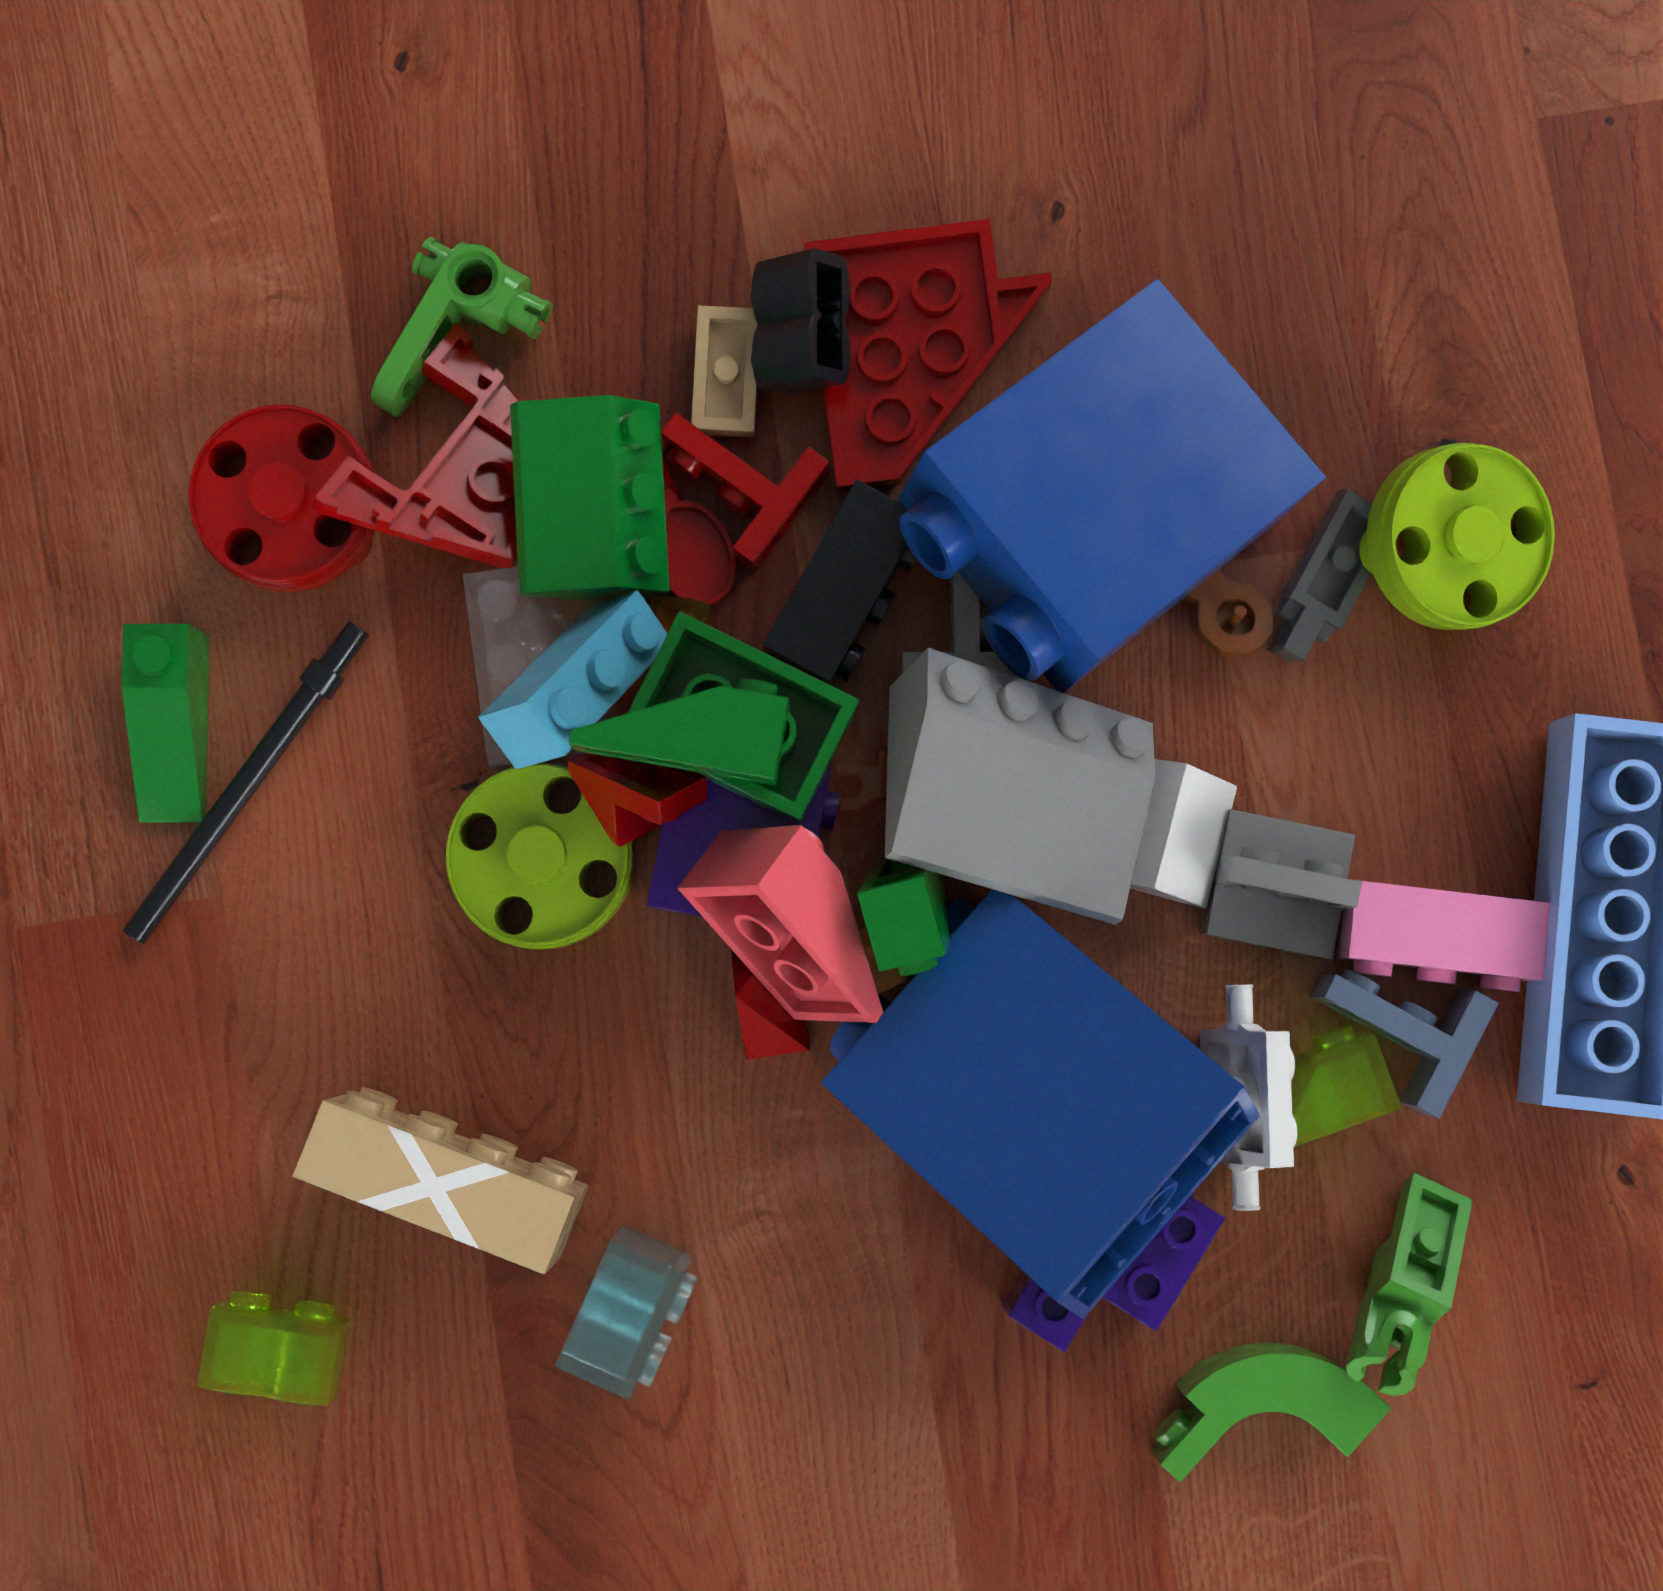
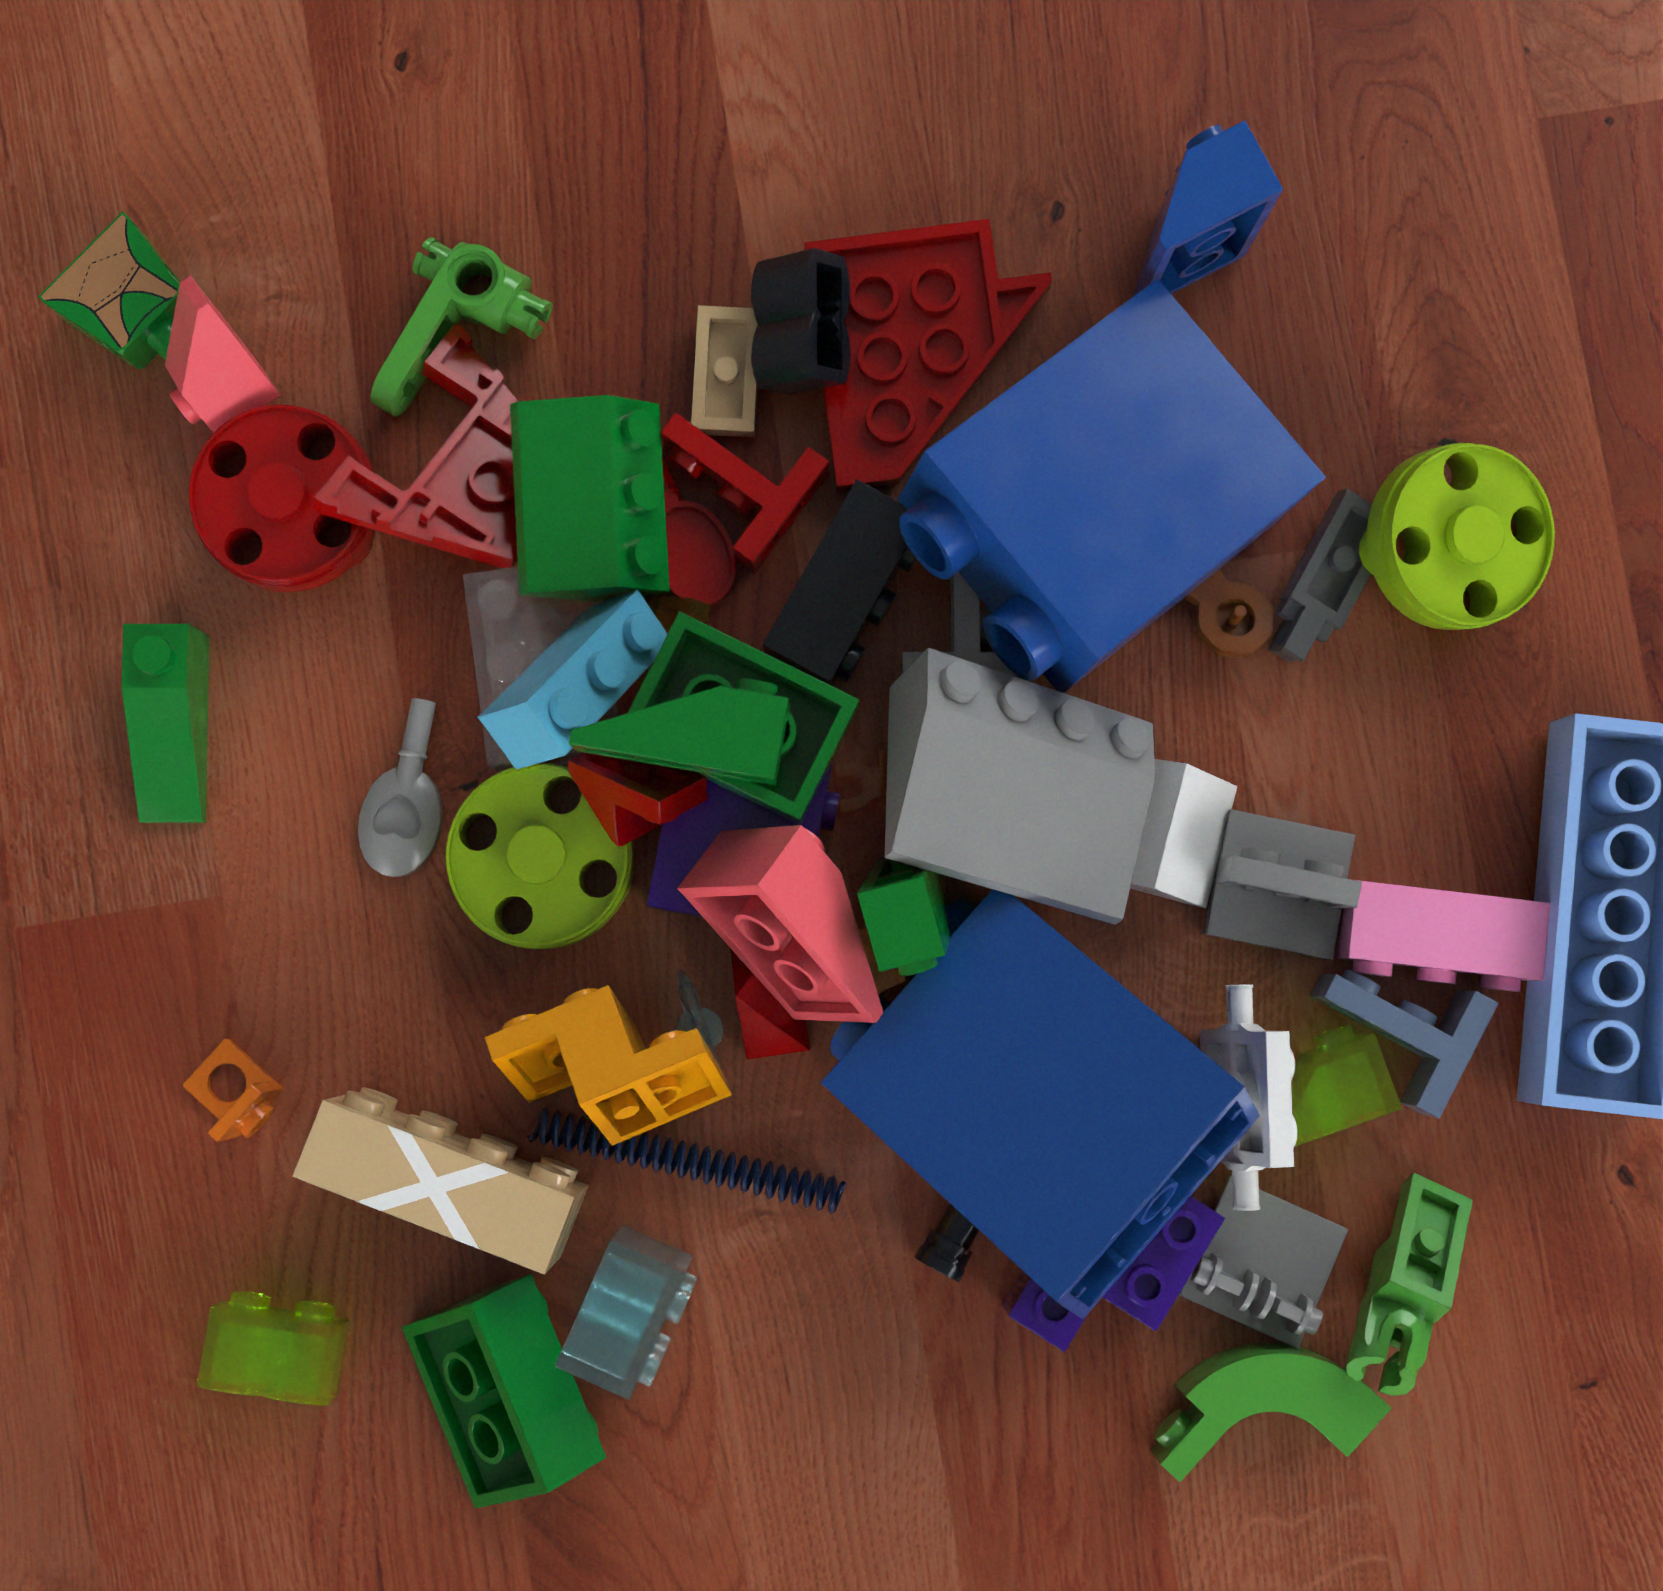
(119, 294): none -> torso
(211, 363): none -> coral slope
(247, 1112): none -> orange bracket
(319, 680): black bar -> none
(403, 807): none -> light grey piece
(500, 1398): none -> green slope
(603, 1057): none -> light orange bracket
(691, 1162): none -> dark blue piece
(698, 1016): none -> clear light blue piece
(949, 1245): none -> black pin
(1210, 209): none -> blue slope
(1267, 1267): none -> light grey hinge

